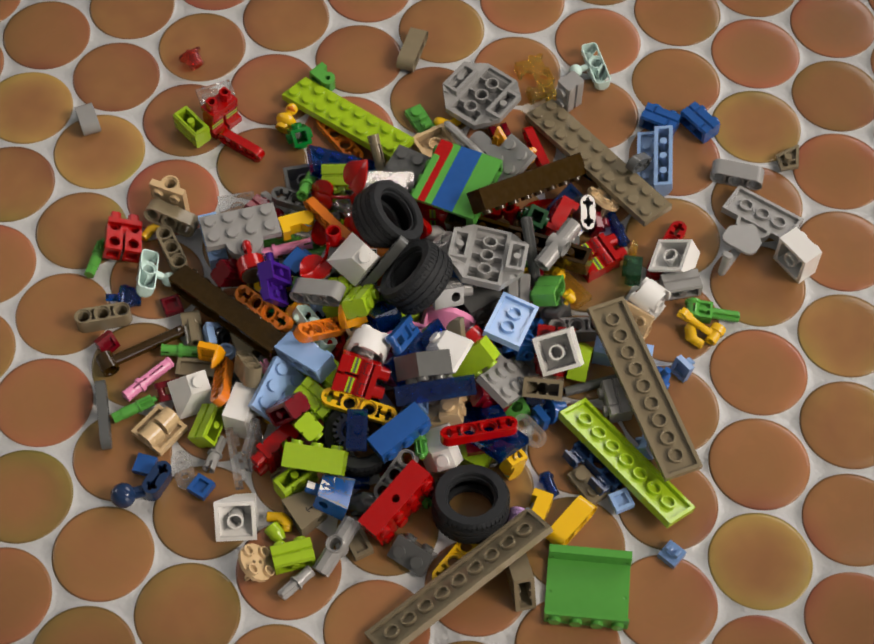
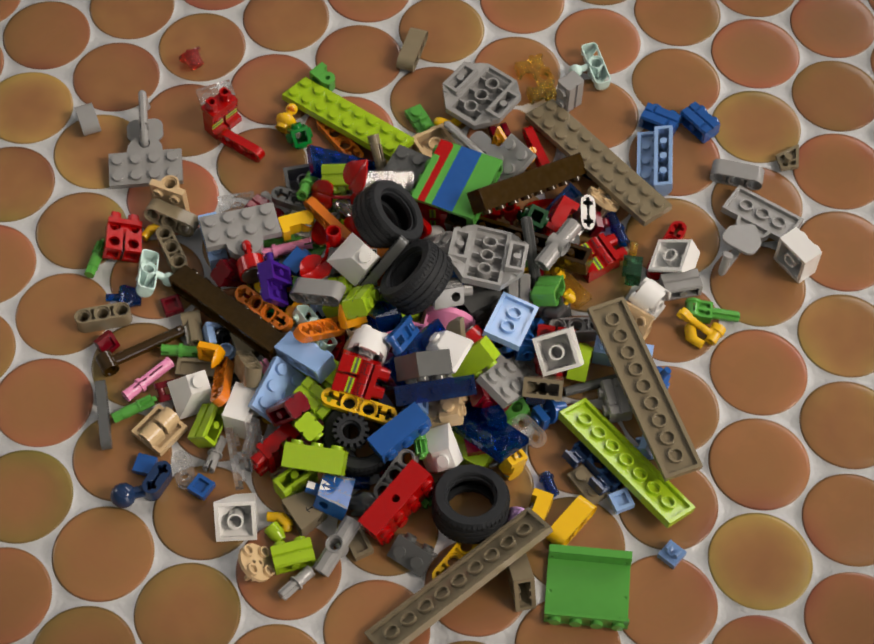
(144, 154): none -> light grey plate
(192, 126): lime brick -> none
(357, 429): clear blue plate -> none
(478, 429): red beam -> none
(638, 162): dark grey beam -> none
(682, 368): medium blue tile -> none

